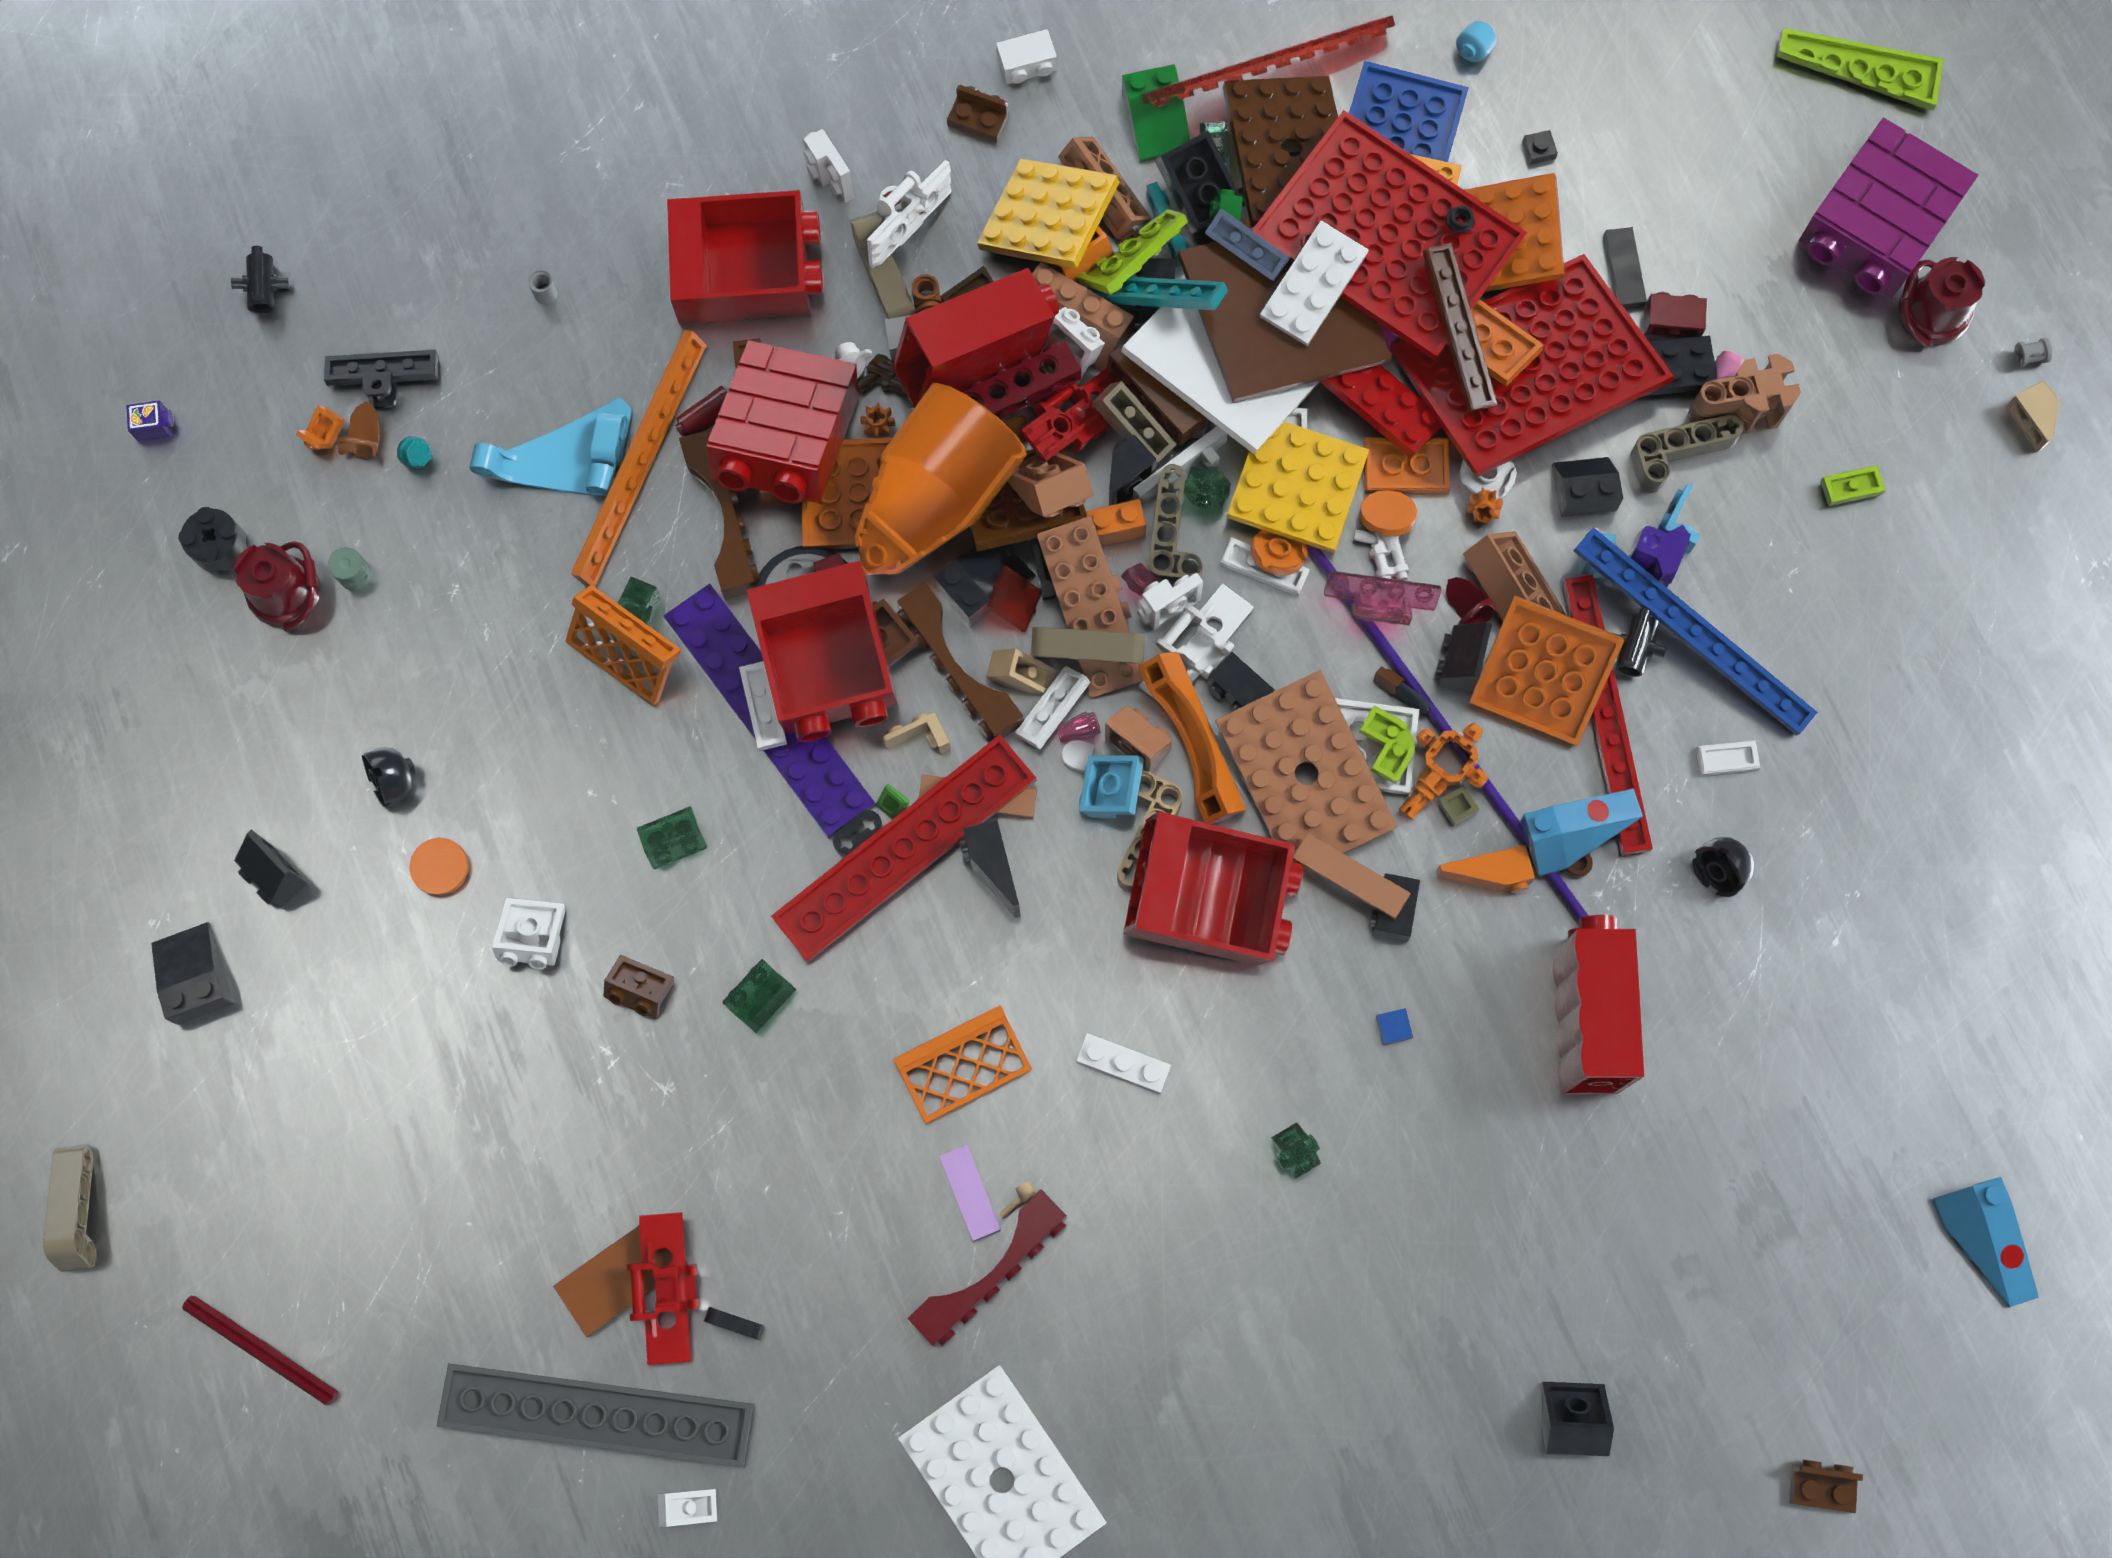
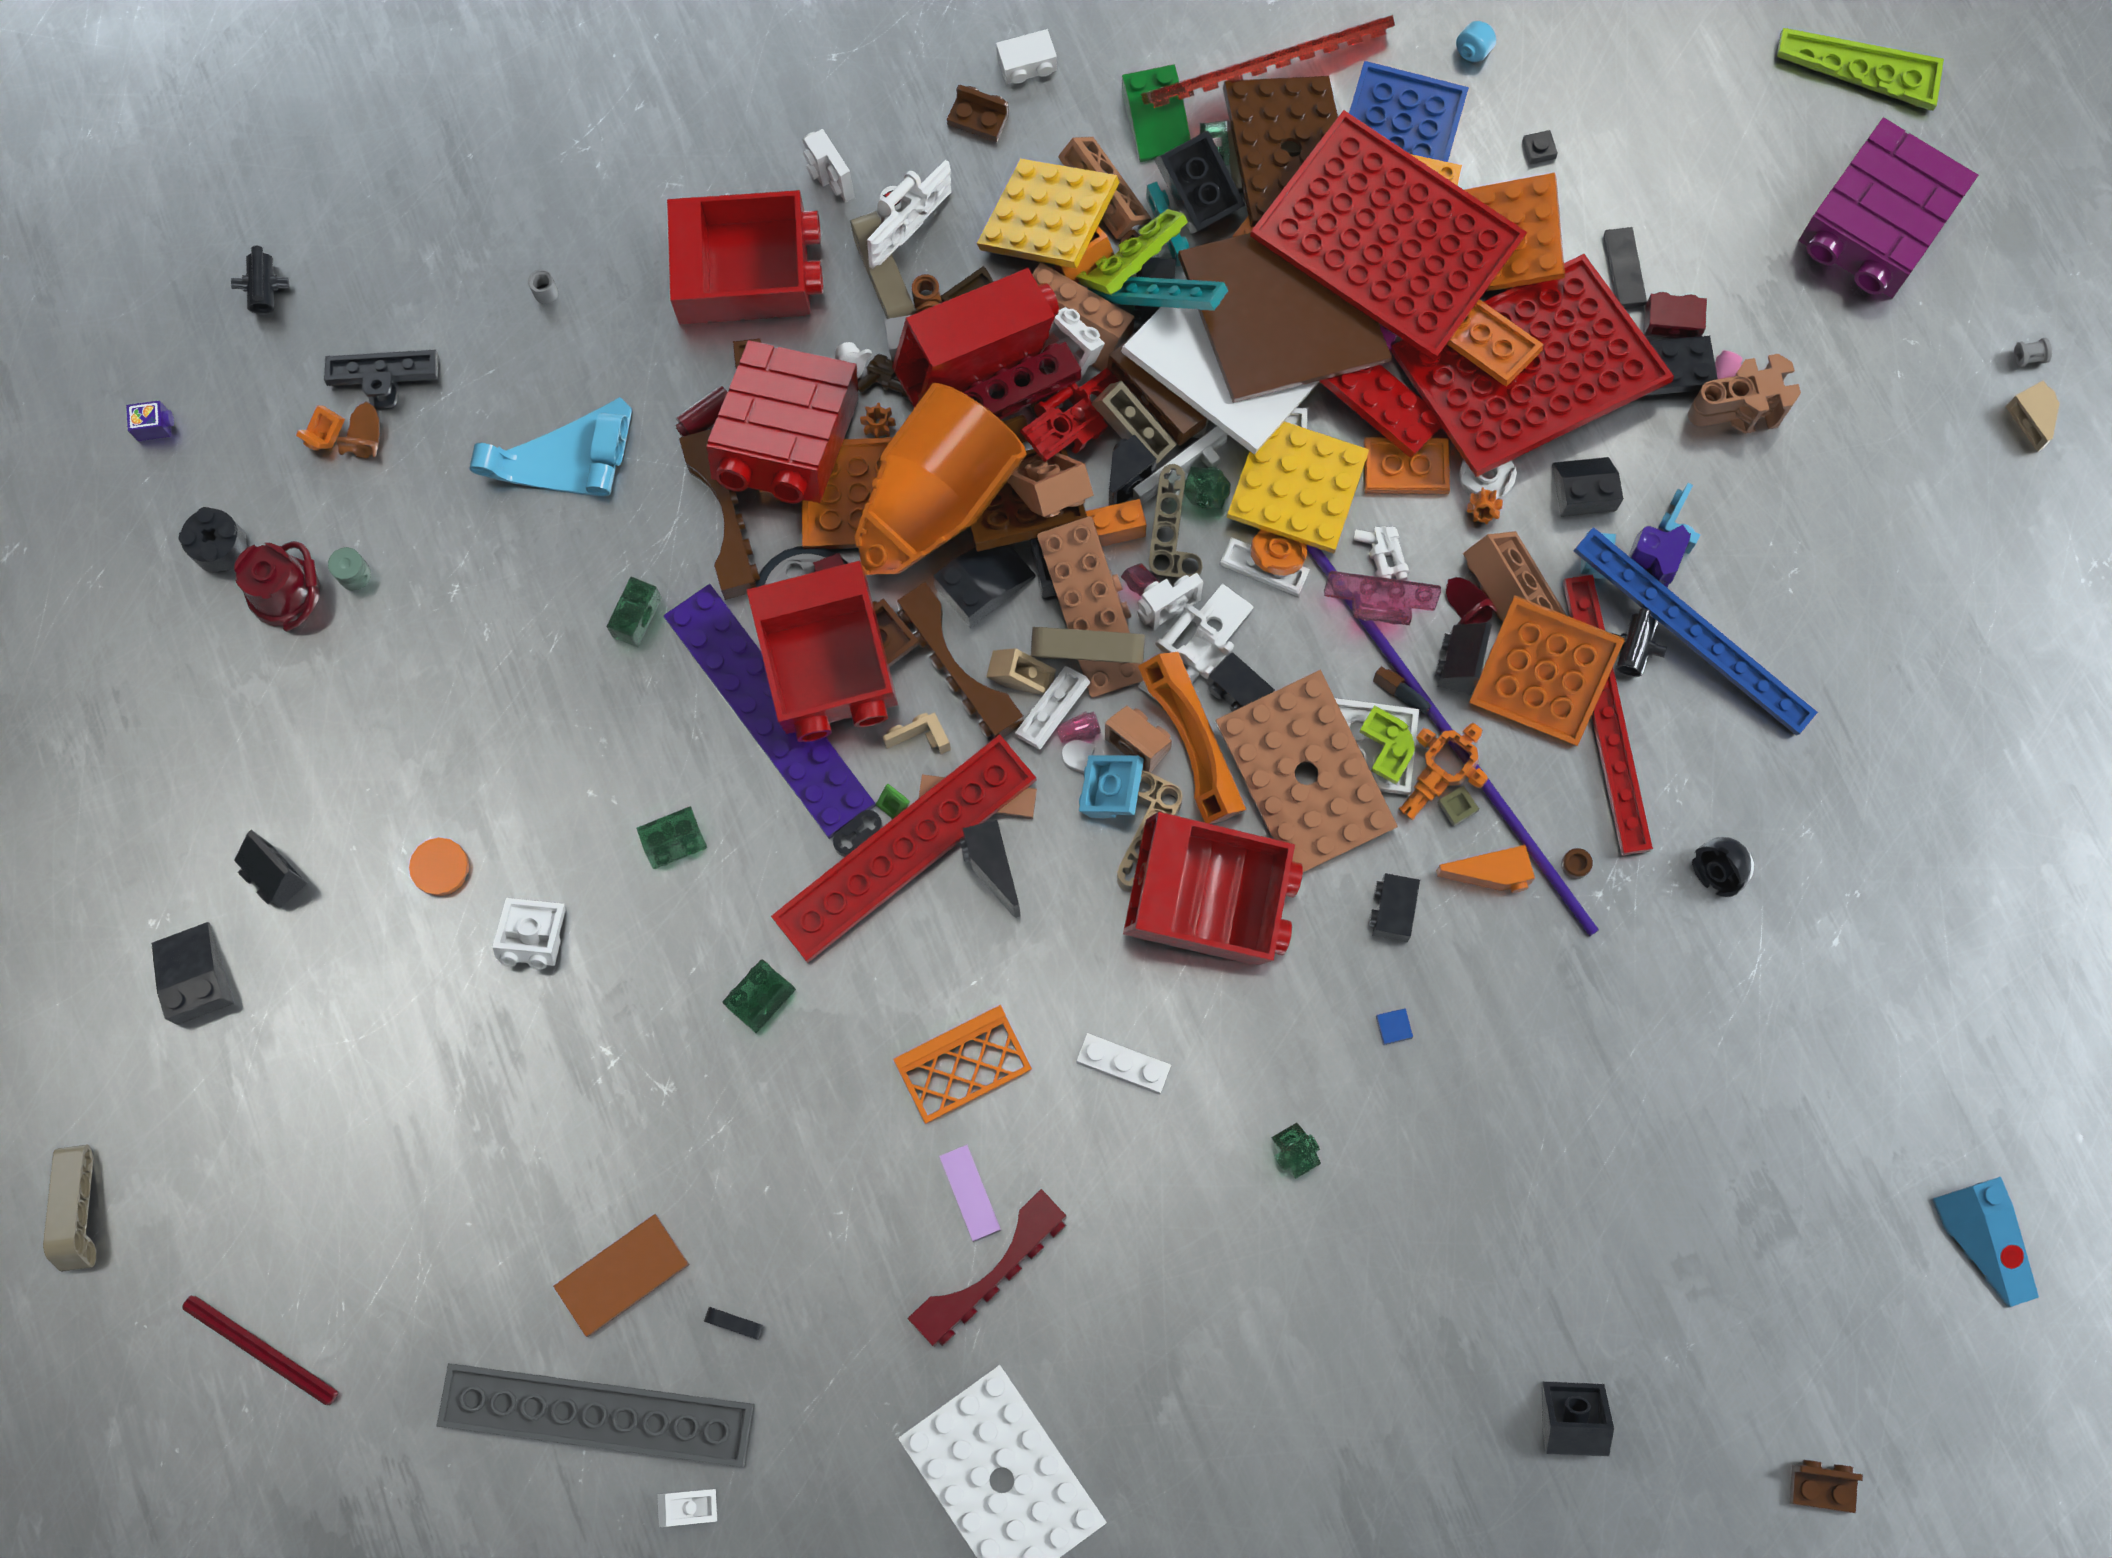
(388, 773): black cylinder -> none
(413, 452): teal piece -> none
(629, 632): orange fence -> none
(637, 986): reddish brown bracket -> none
(638, 459): orange plate -> none
(673, 1285): red piece -> none
(761, 707): white plate -> none
(1014, 598): clear red piece -> none
(1025, 1193): tan hand -> none
(1228, 202): green brick -> none
(1247, 245): sand blue plate -> none
(1314, 283): white plate -> none
(1351, 876): nougat tile -> none
(1388, 513): orange tile -> none
(1459, 327): tile -> none
(1463, 213): black plate -> none
(1573, 829): dark azure wedge -> none
(1598, 1008): red brick -> none
(1688, 447): dark tan beam -> none
(1728, 758): white tile -> none
(1853, 485): lime plate -> none
(1941, 302): dark red piece -> none

